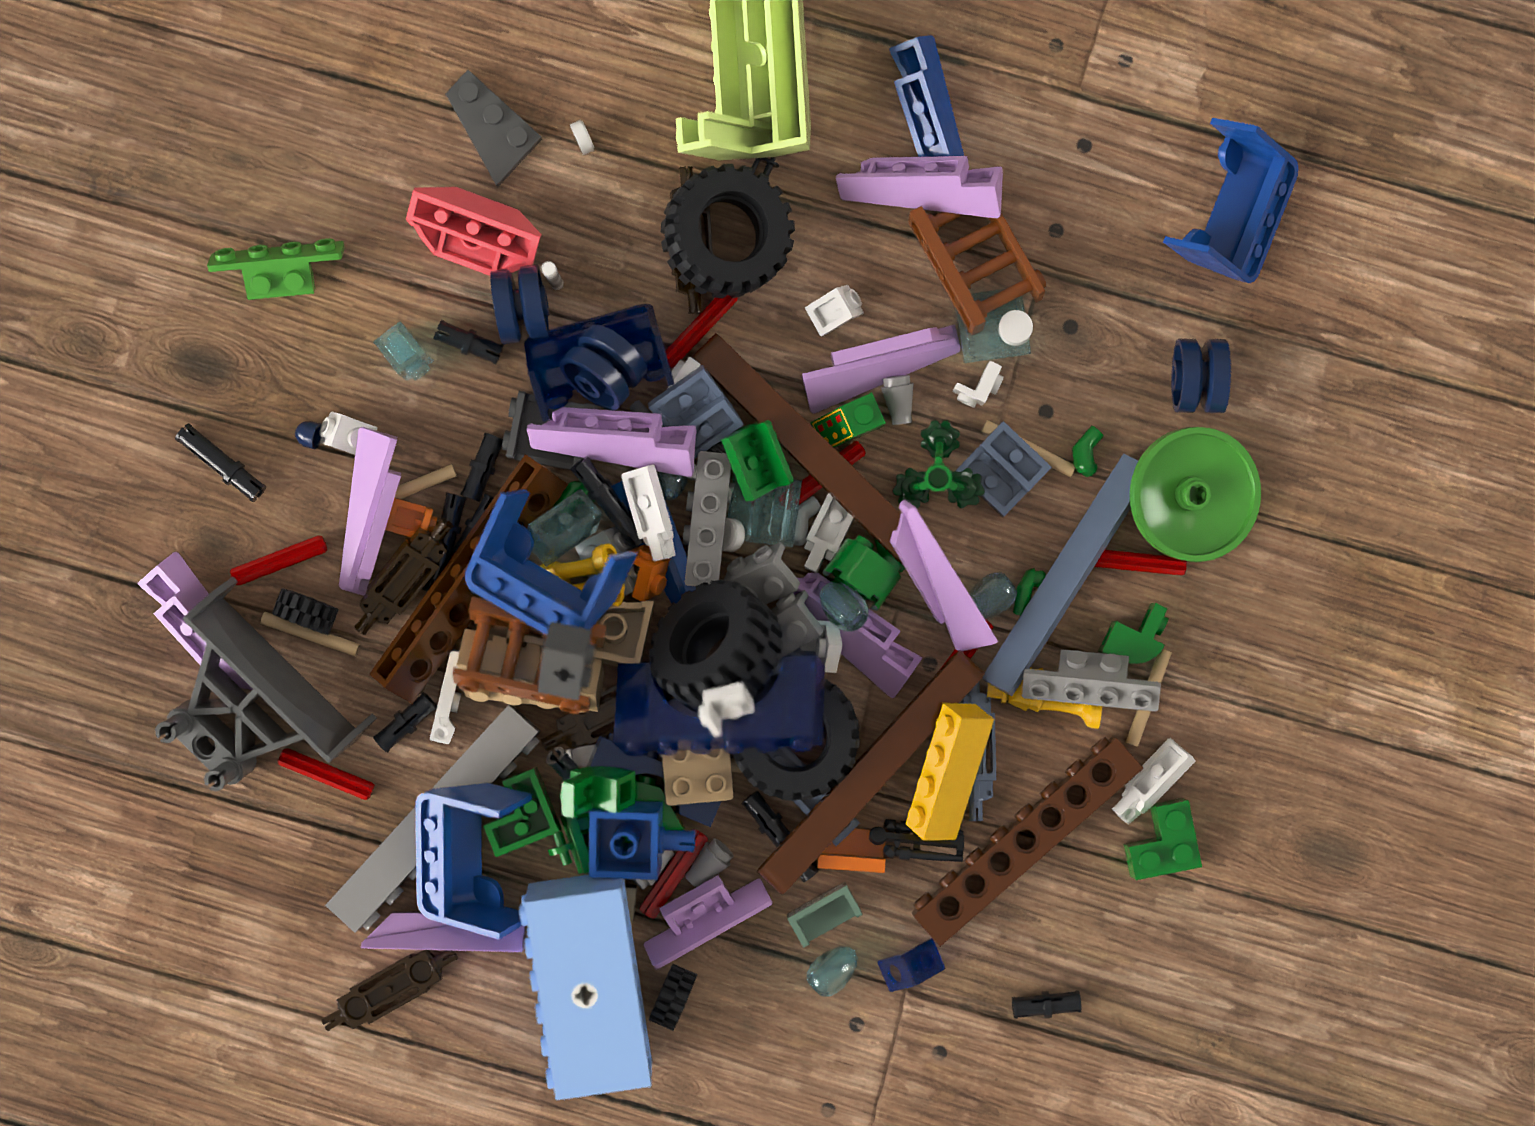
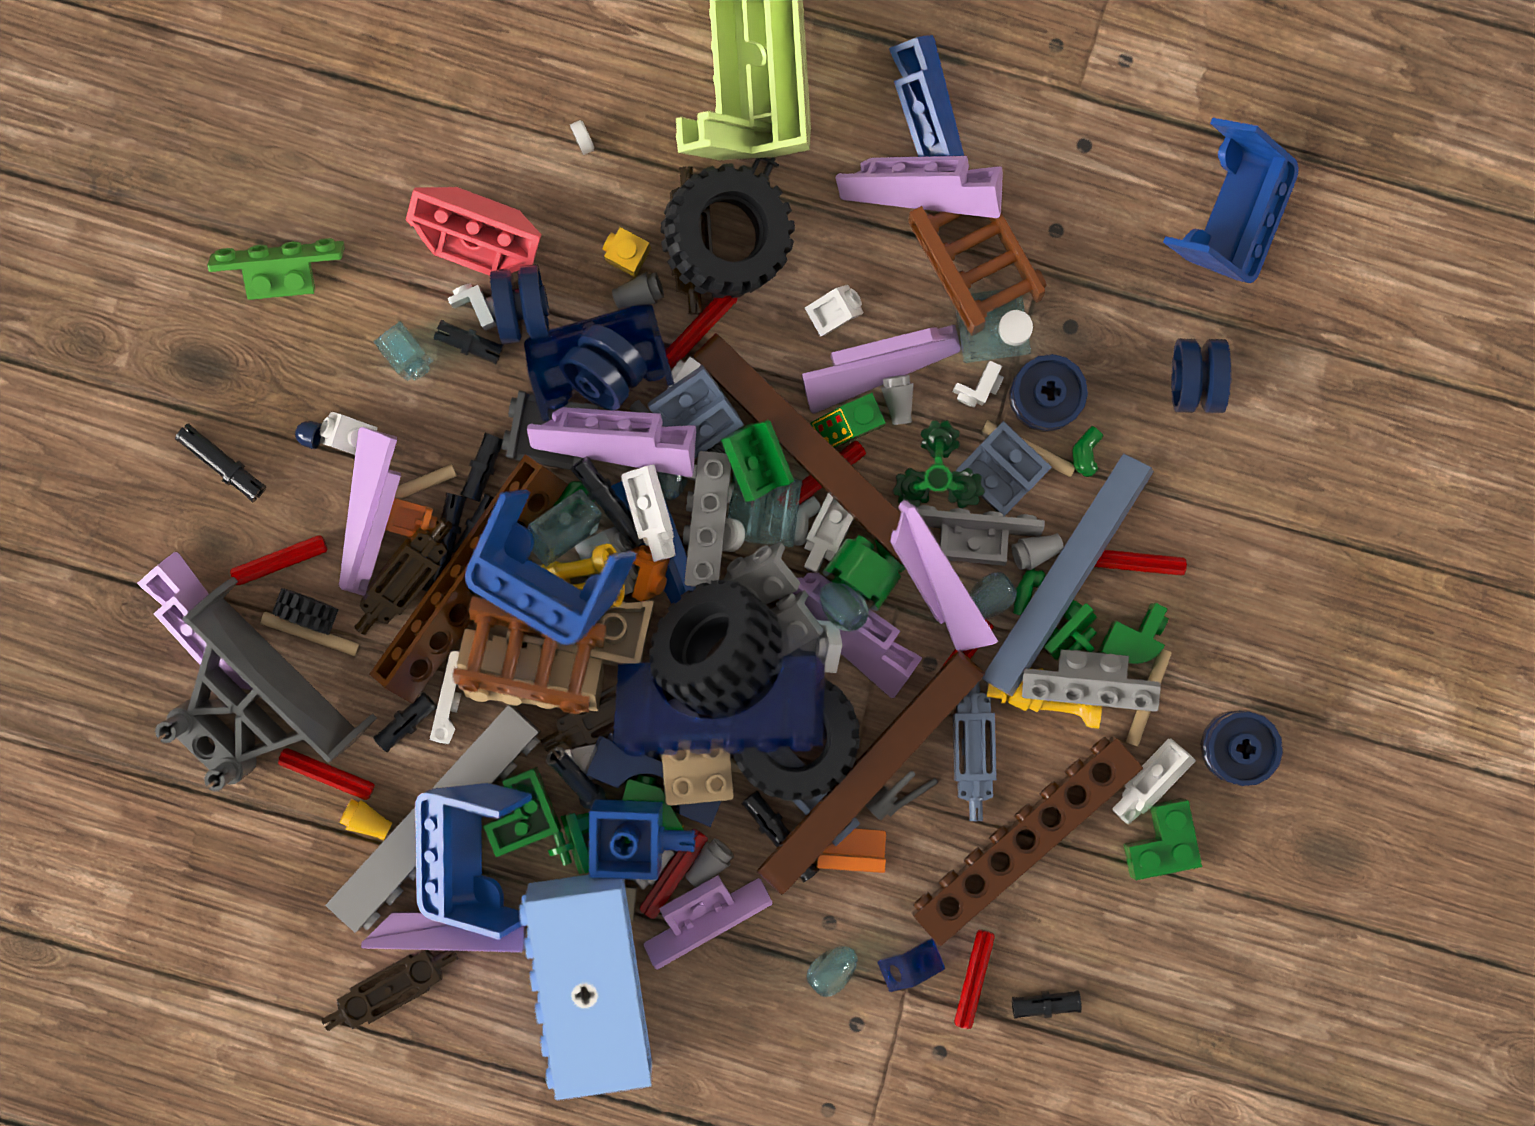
(365, 820): none -> yellow cone
(482, 306): none -> white bracket
(493, 127): dark grey wing -> none
(552, 275): white bar -> none
(565, 661): dark grey brick -> none
(597, 788): green brick -> none
(626, 251): none -> yellow brick
(639, 291): none -> dark grey cone
(672, 997): black tyre -> none
(724, 703): white bracket -> none
(823, 913): sand green panel -> none
(884, 799): none -> dark grey plant
(902, 835): black piece -> none
(949, 771): yellow brick -> none
(974, 979): none -> red axle
(978, 536): none -> light grey bracket
(1035, 550): none -> light grey cone
(1062, 379): none -> dark blue wheel
(1078, 619): none -> green hips
(1195, 494): bright green dish -> none
(1261, 751): none -> dark blue wheel

